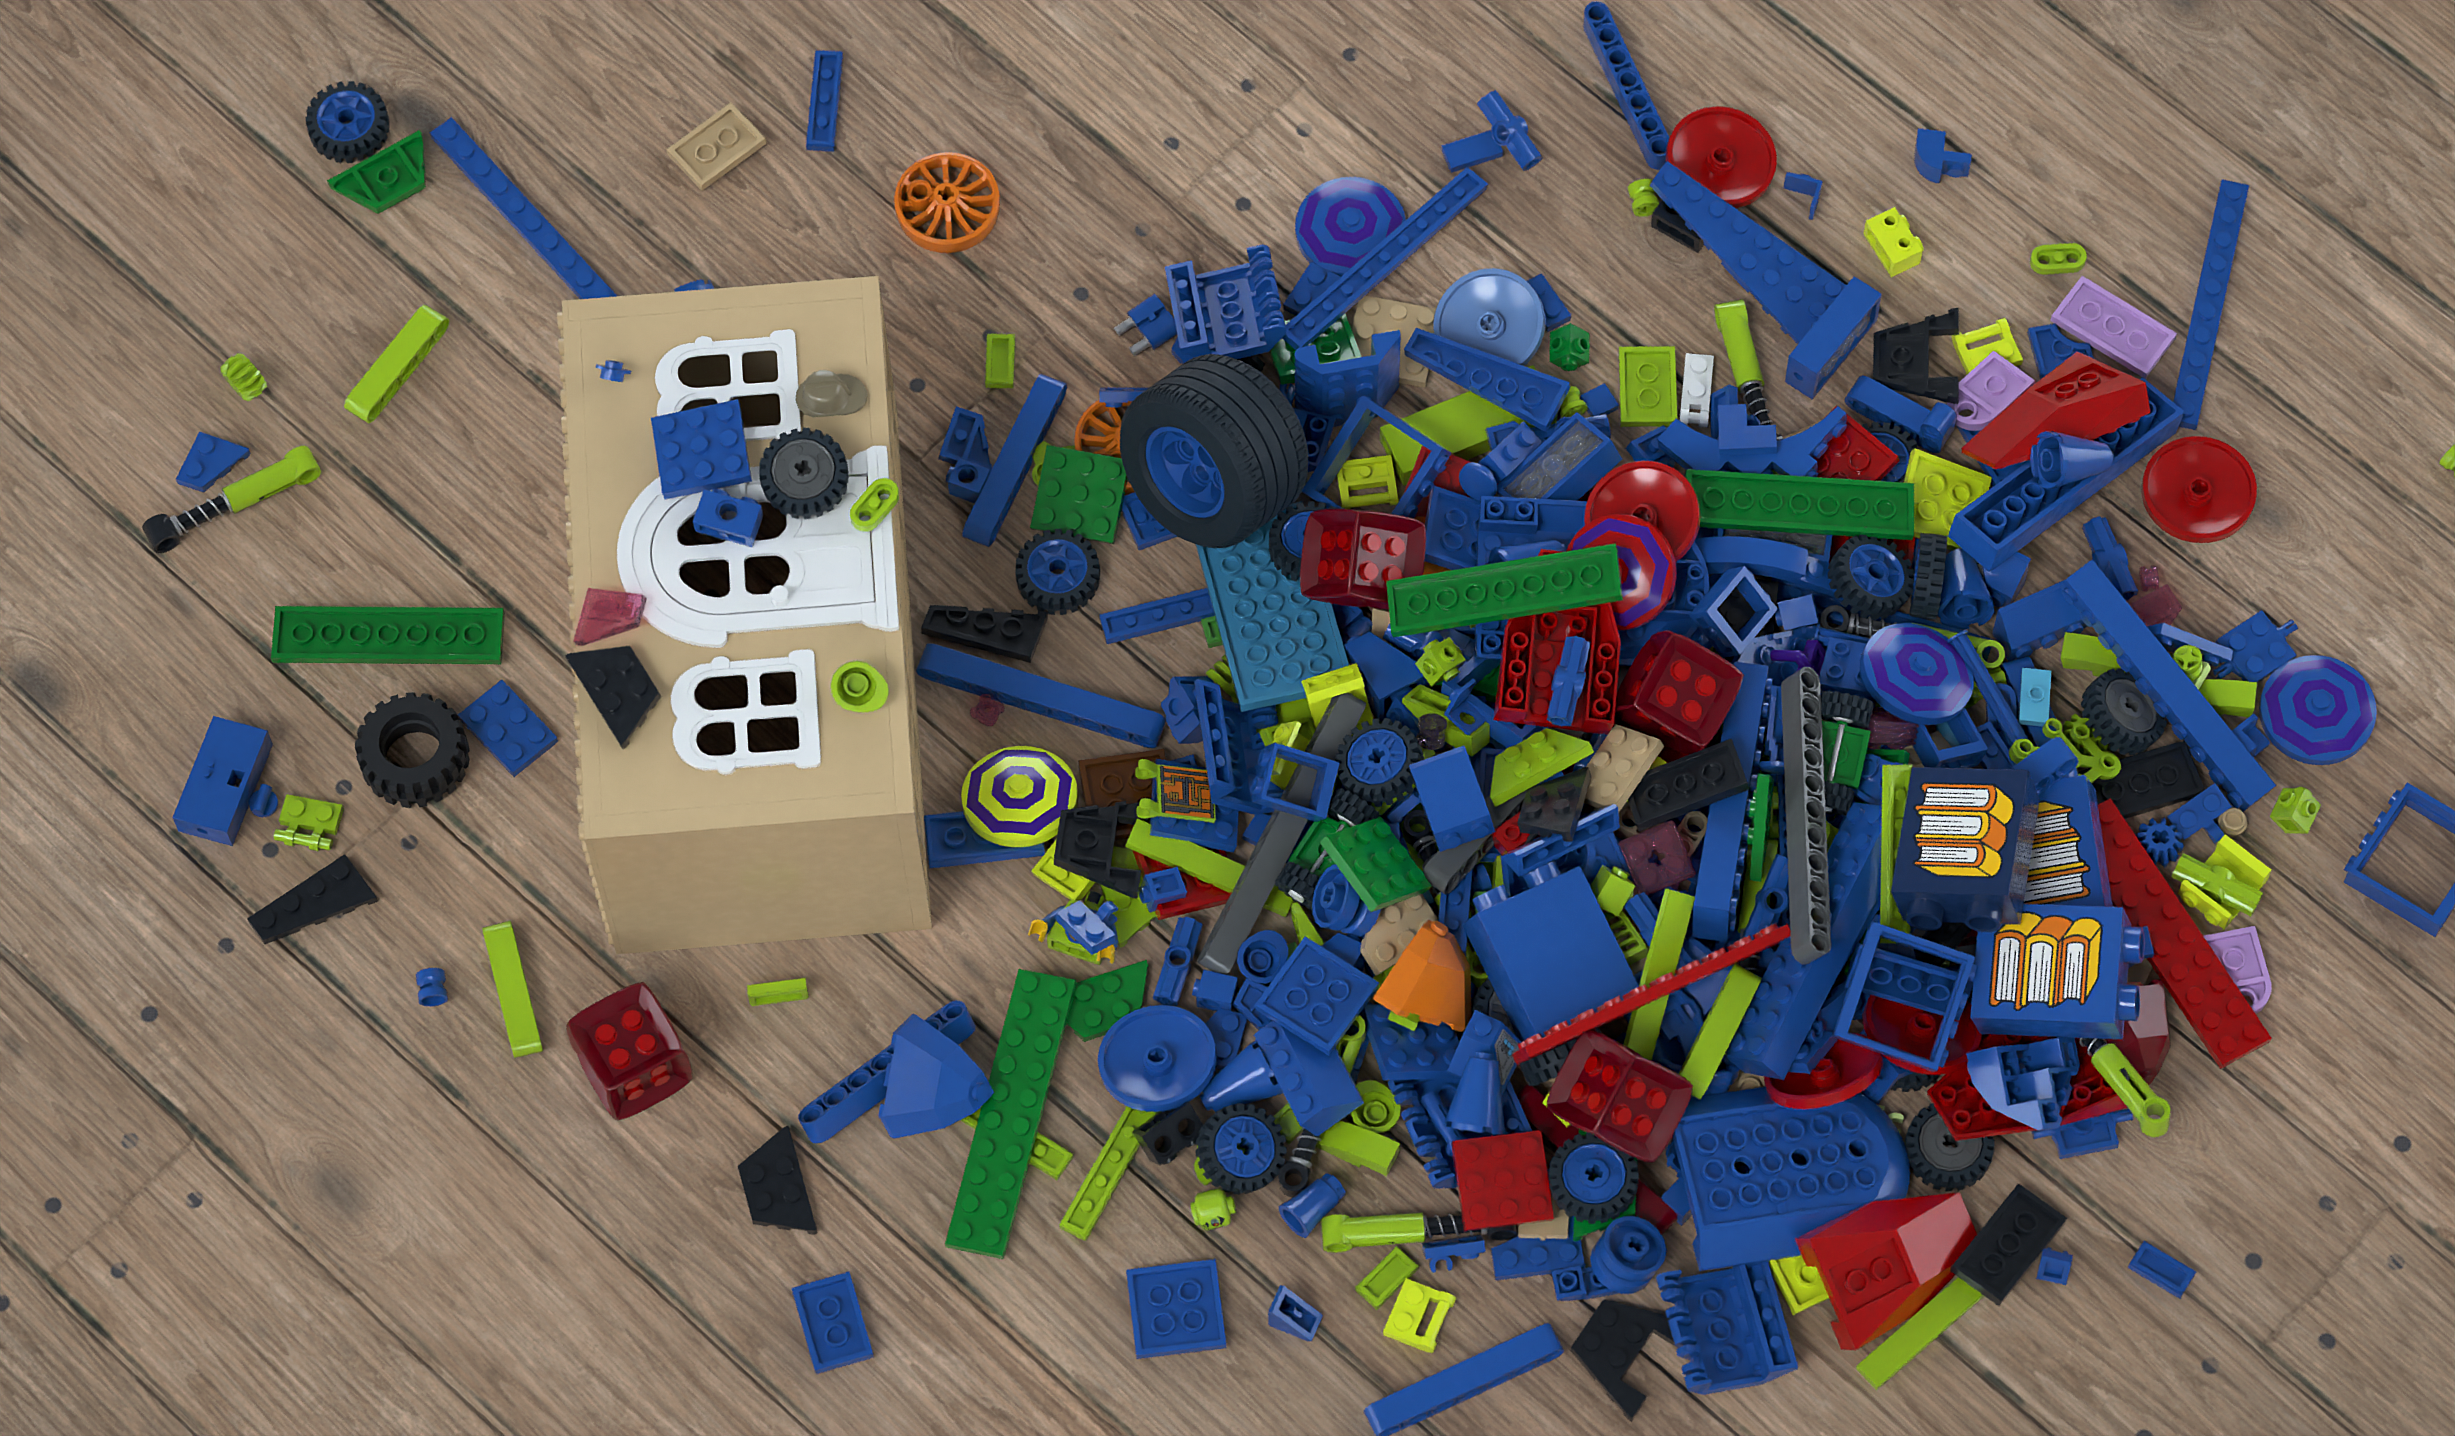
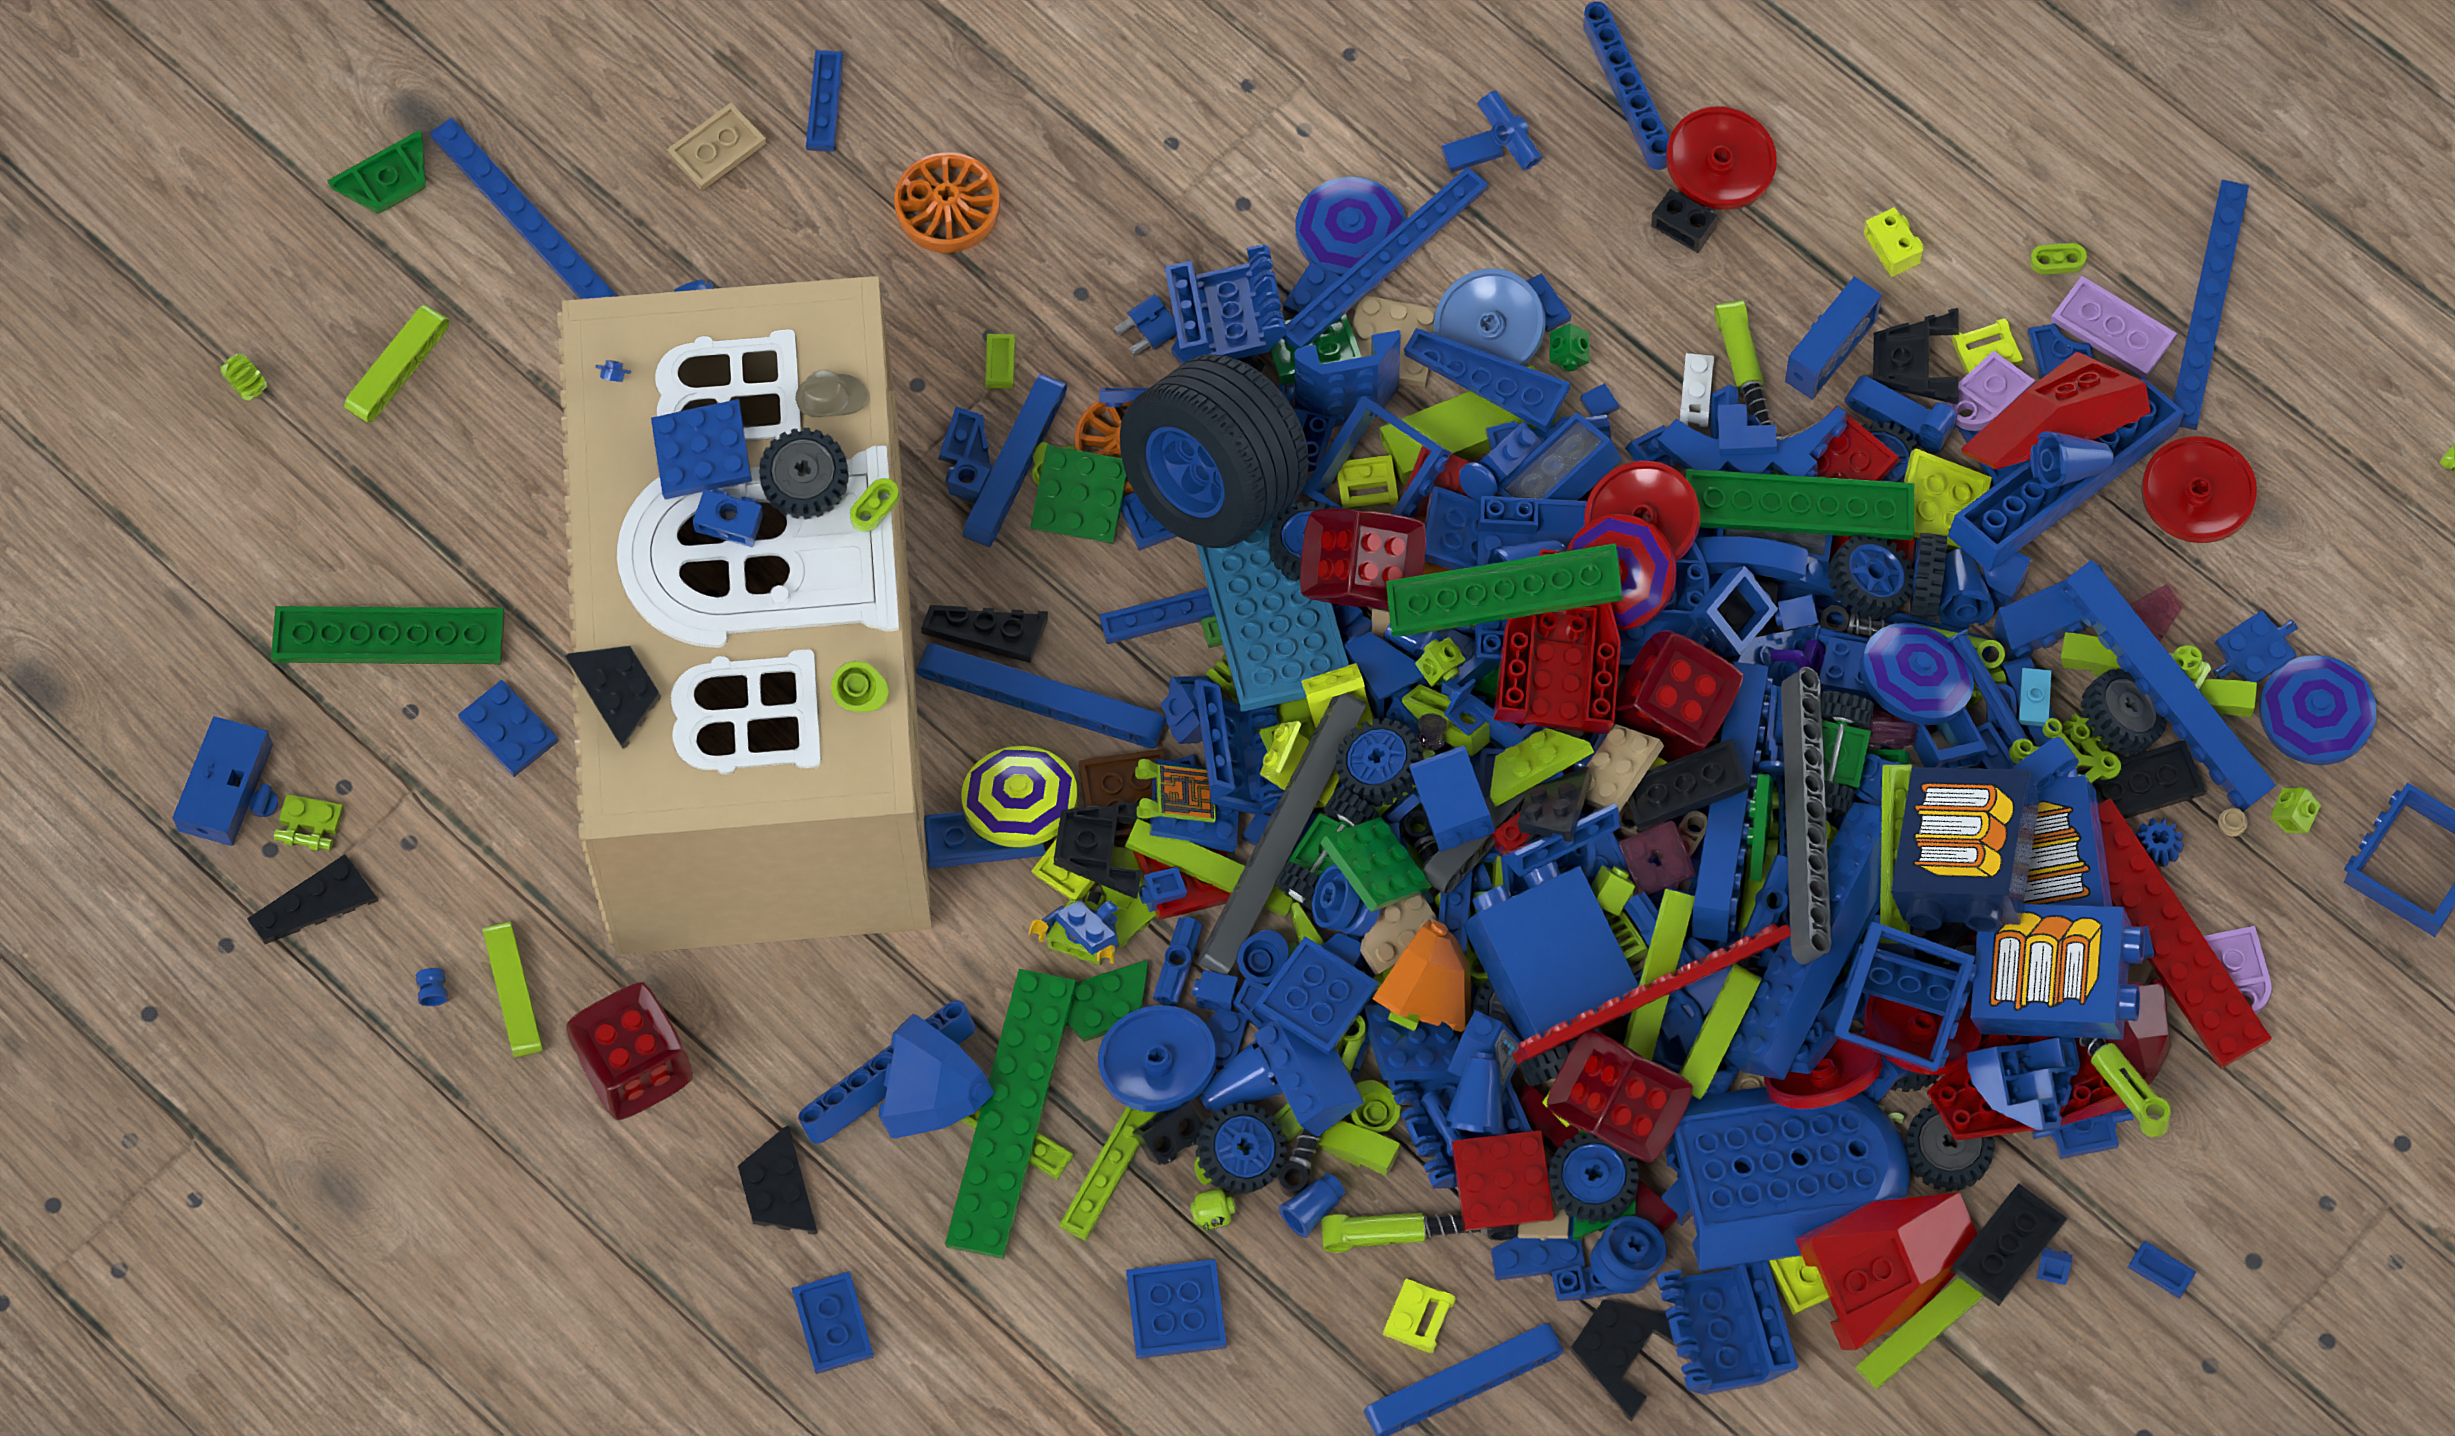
(208, 461): blue wing -> none
(296, 468): piece -> none
(342, 104): wheel -> none
(400, 718): black tyre -> none
(608, 614): clear pink wing -> none
(777, 992): lime tile -> none
(987, 718): clear pink plate -> none
(1063, 590): wheel -> none
(1293, 1315): blue slope -> none
(1322, 789): blue window -> none
(1386, 1278): lime tile -> none
(1466, 1247): blue plate -> none
(1568, 681): blue piece -> none
(1573, 403): lime wheel -> none
(1643, 197): lime wheel -> none
(1647, 386): lime plate -> none
(1768, 268): blue wing -> none
(1806, 185): blue bracket -> none
(1933, 160): blue brick -> none
(2110, 556): blue piece -> none
(2149, 578): clear pink bush -> none
(2173, 638): wing -> none
(2200, 813): blue plate -> none
(2218, 884): lime piece -> none
(2242, 865): neon yellow panel -> none
(2251, 736): blue panel -> none

